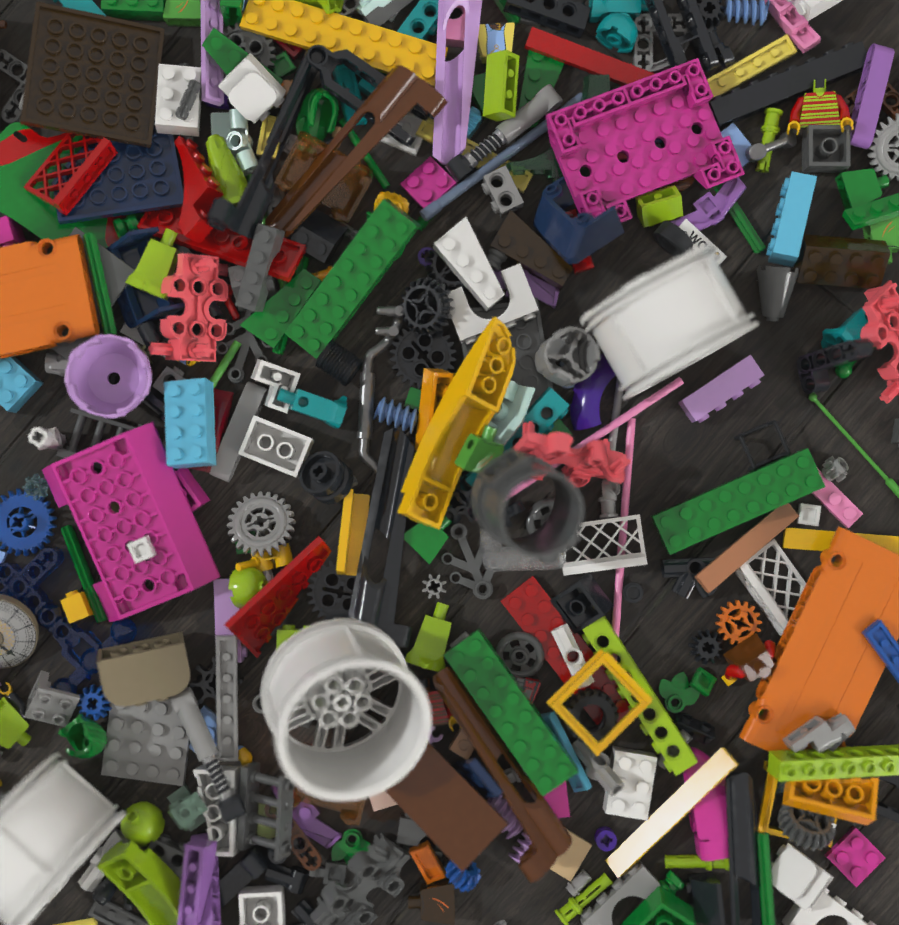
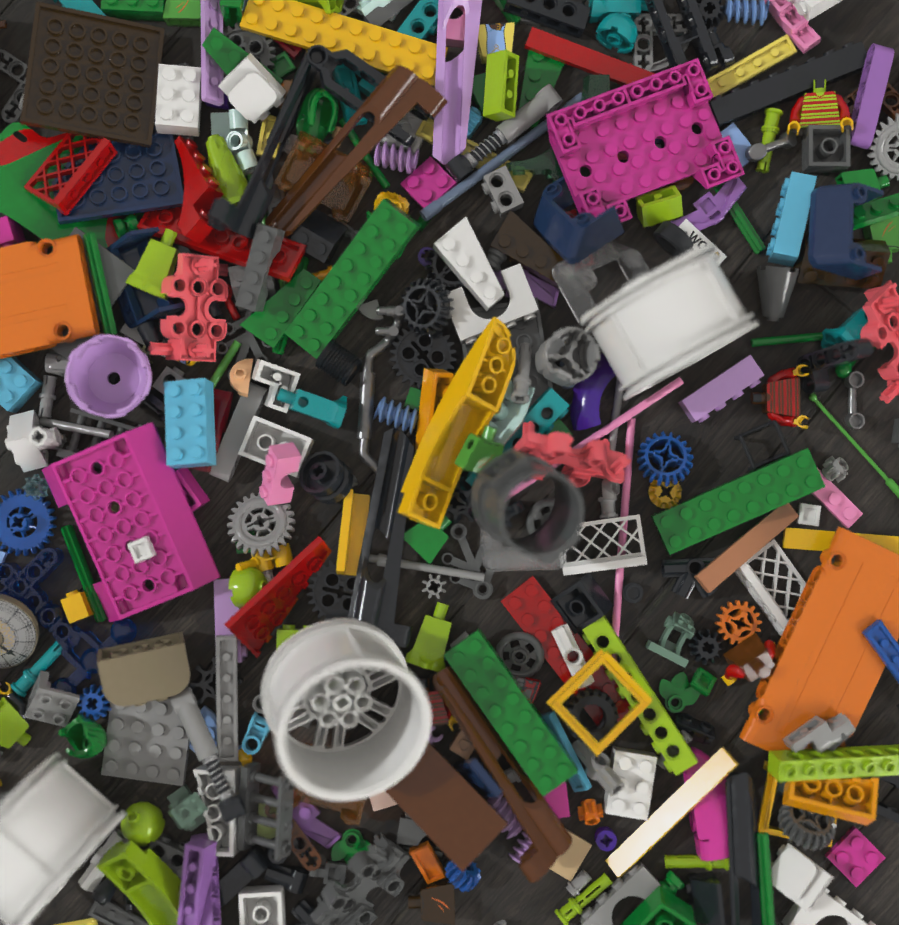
(17, 440): none -> white brick
(31, 674): none -> teal pin
(47, 396): none -> light grey pin
(76, 428): none -> light grey bar
(188, 99): dark grey axle -> none
(241, 375): none -> light nougat plate
(258, 730): none -> medium azure piece
(276, 485): none -> bright pink arch
(369, 310): none -> light grey tile
(381, 559): none -> light grey bar
(396, 157): none -> lavender piece
(521, 380): none -> light grey pin
(579, 278): none -> clear windscreen
(590, 812): none -> orange gear
(656, 456): none -> blue gear
(664, 501): none -> yellow gear
(668, 649): none -> sand green tile
(782, 397): none -> torso
(786, 339): none -> green piece
(832, 230): none -> dark blue windscreen
(853, 419): none -> flat silver bar

